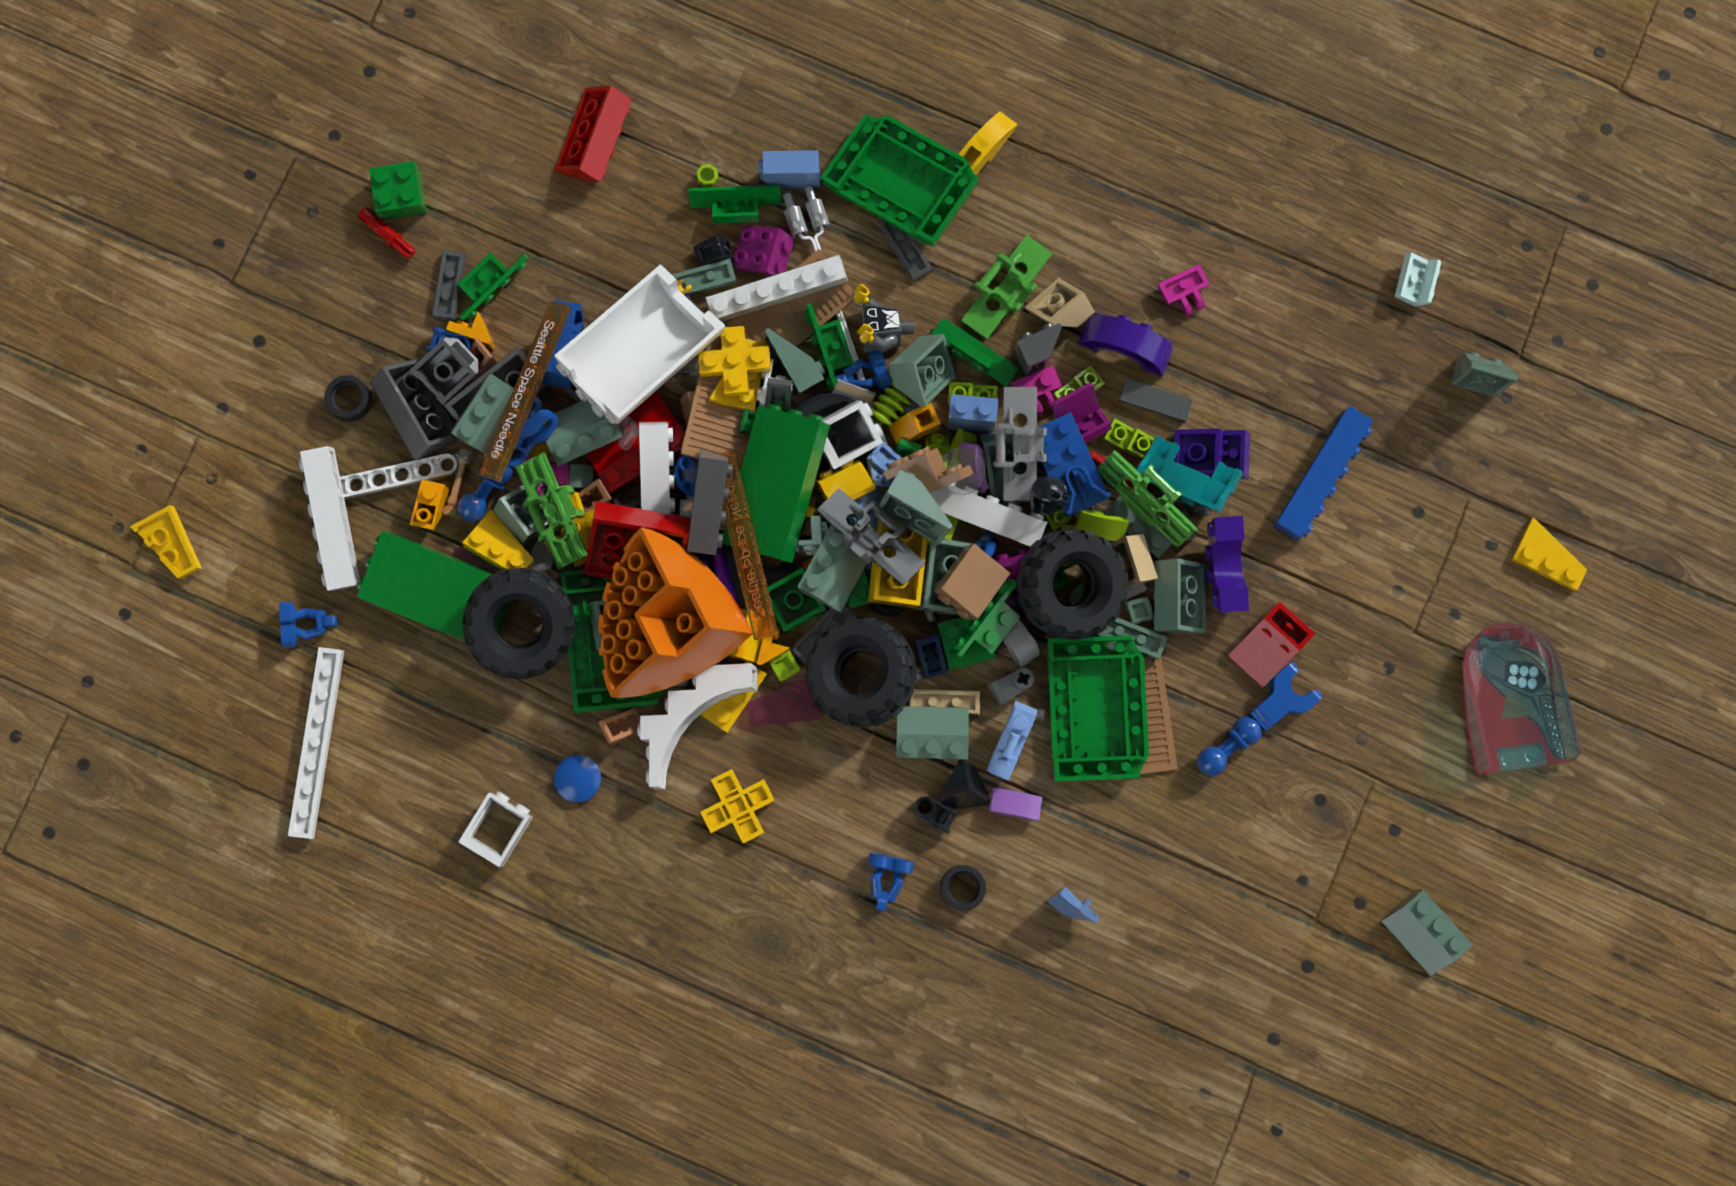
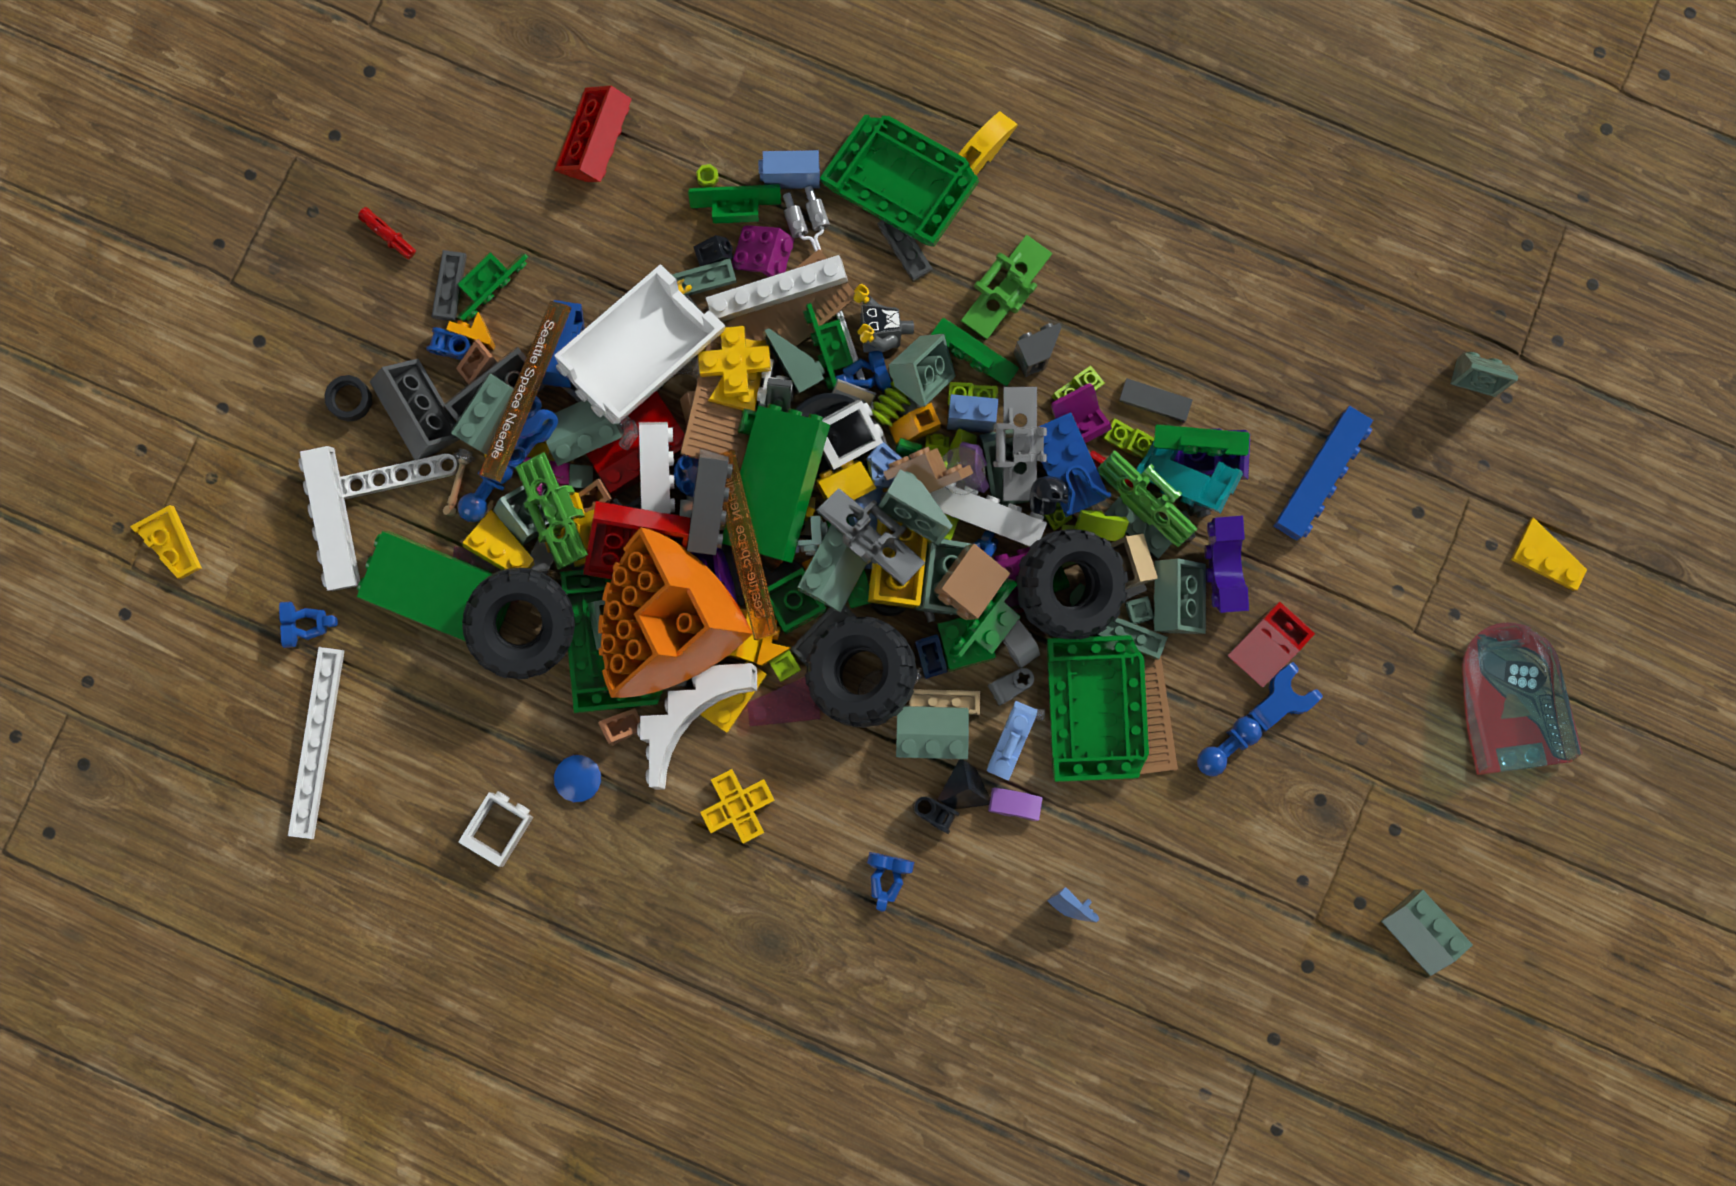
(398, 190): green brick -> none
(429, 504): light orange slope -> none
(446, 368): dark grey slope -> none
(981, 887): black tyre -> none
(1045, 381): dark pink hinge -> none
(1061, 305): tan slope -> none
(1129, 339): dark purple brick -> none
(1184, 285): dark pink hinge -> none
(1196, 440): none -> green bracket
(1417, 280): light aqua bracket -> none

